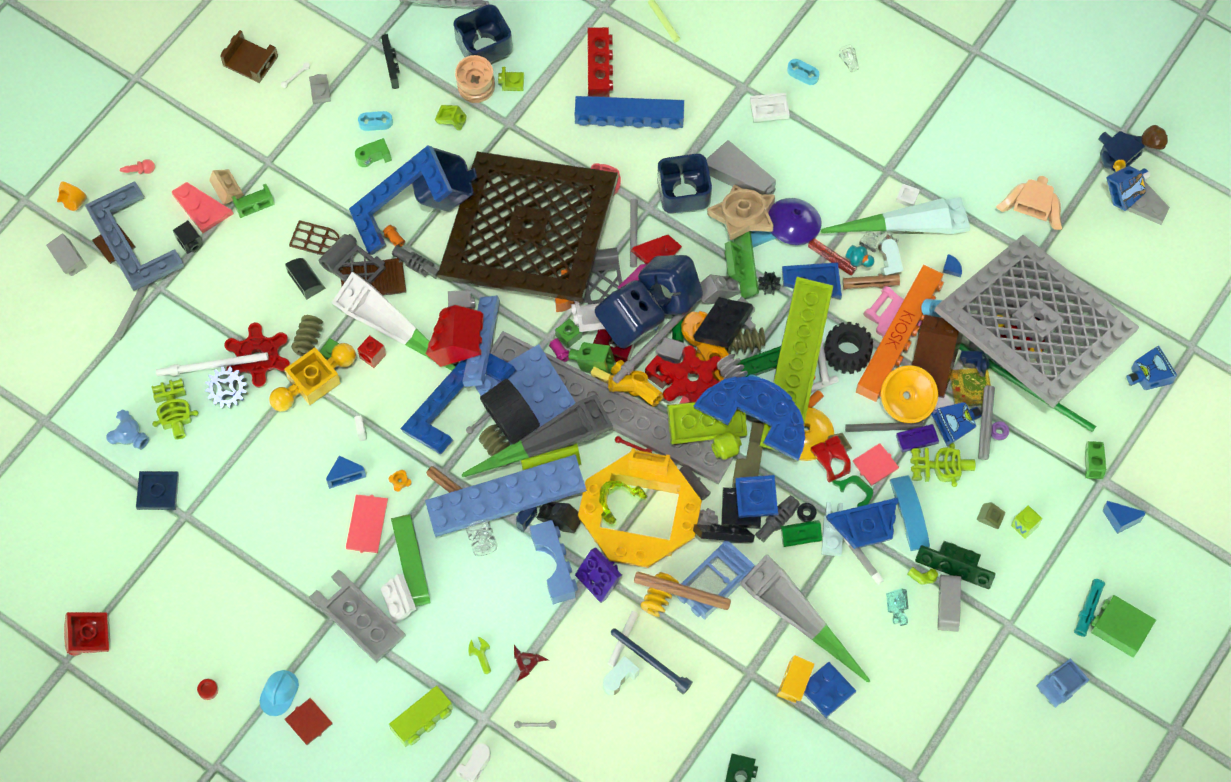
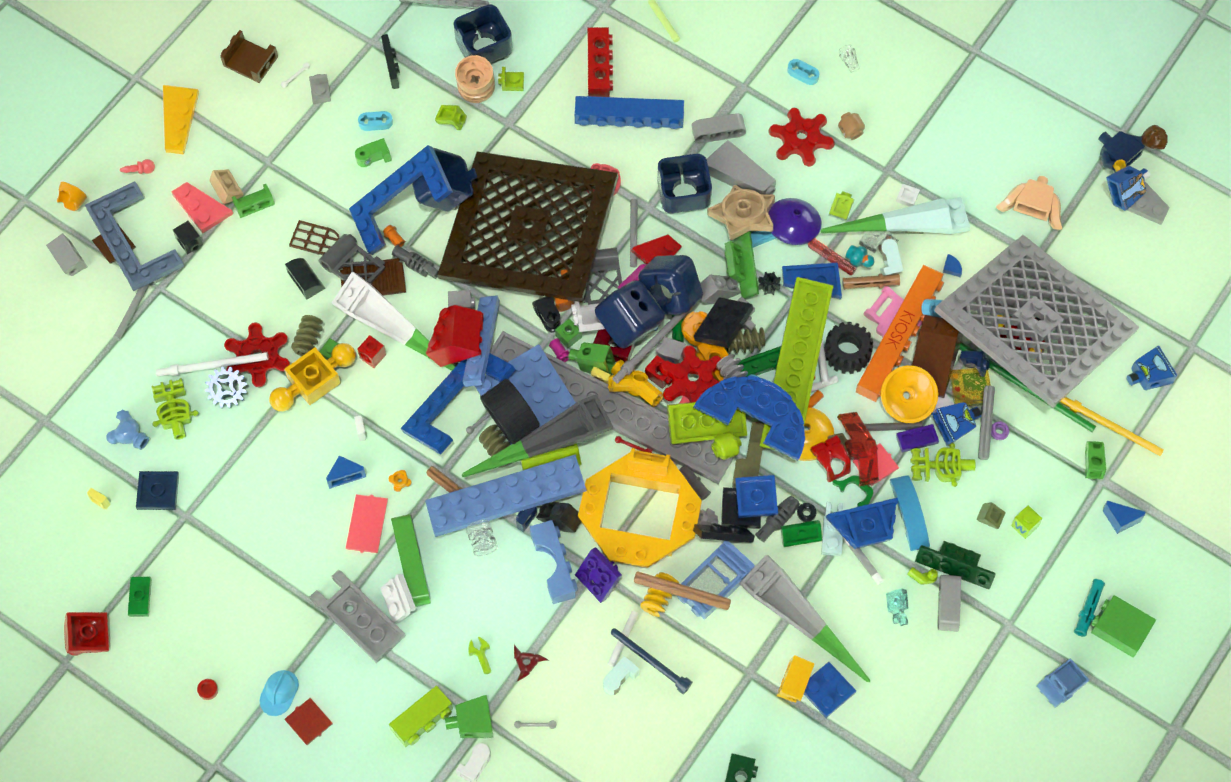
(98, 498): none -> light yellow tile
(139, 596): none -> green plate
(179, 110): none -> yellow wing
(472, 719): none -> bright green torso
(547, 312): none -> black piece
(607, 515): clear neon green helmet -> none
(718, 128): none -> light grey beam
(769, 107): white plate -> none
(801, 147): none -> red plate
(842, 205): none -> lime bracket
(851, 125): none -> medium nougat head
(861, 447): none -> clear red plate
(1076, 407): none -> yellow bar

